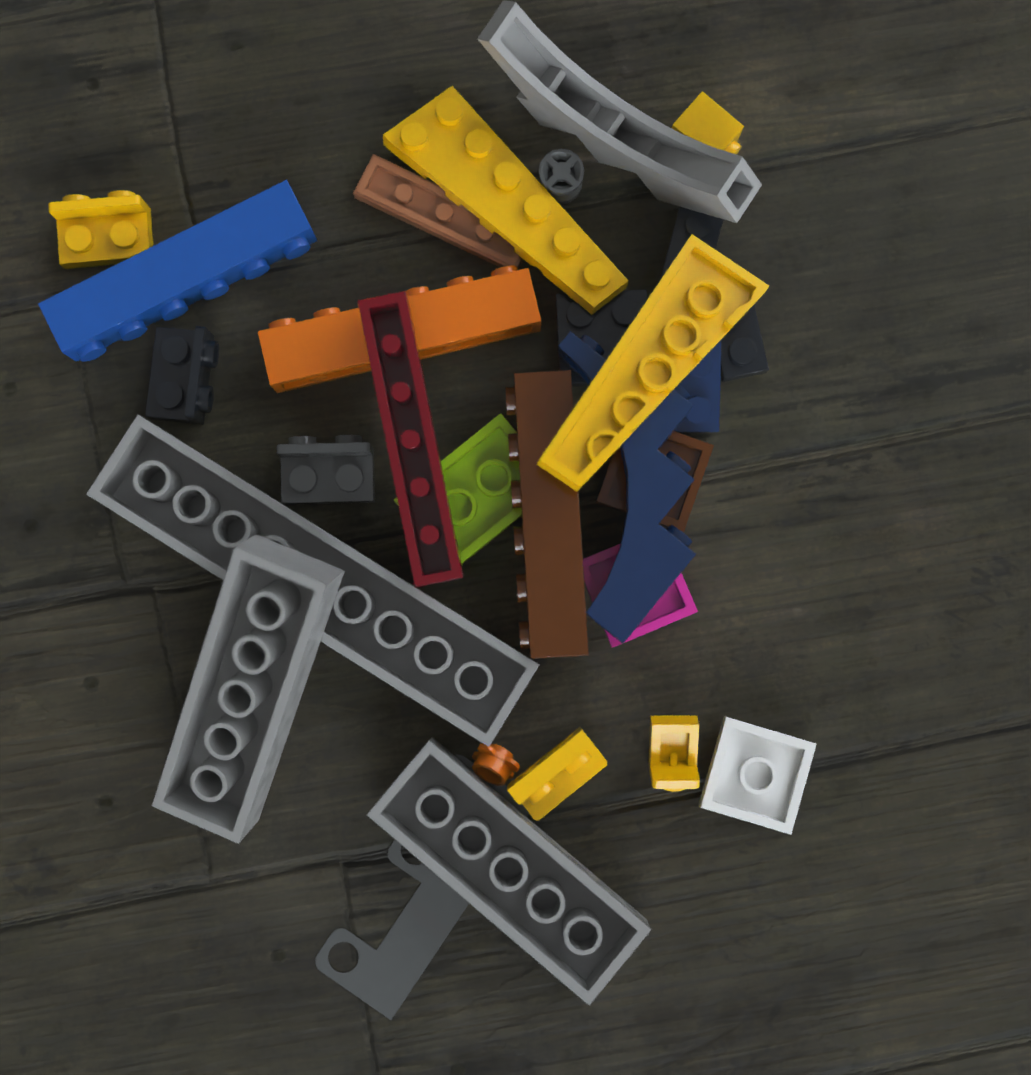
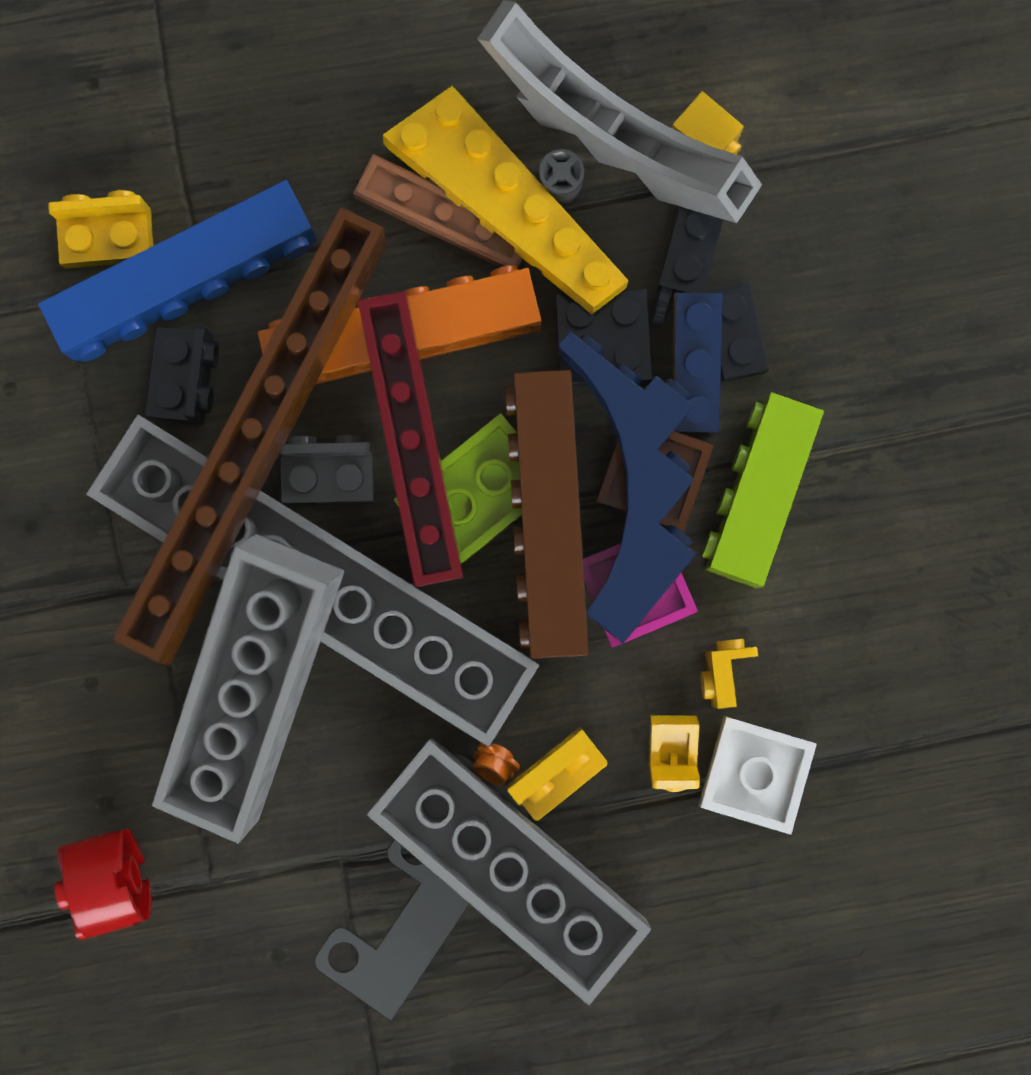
(103, 883): none -> red brick
(252, 439): none -> reddish brown brick
(668, 338): yellow wing -> none
(718, 680): none -> yellow bracket
(763, 489): none -> lime brick

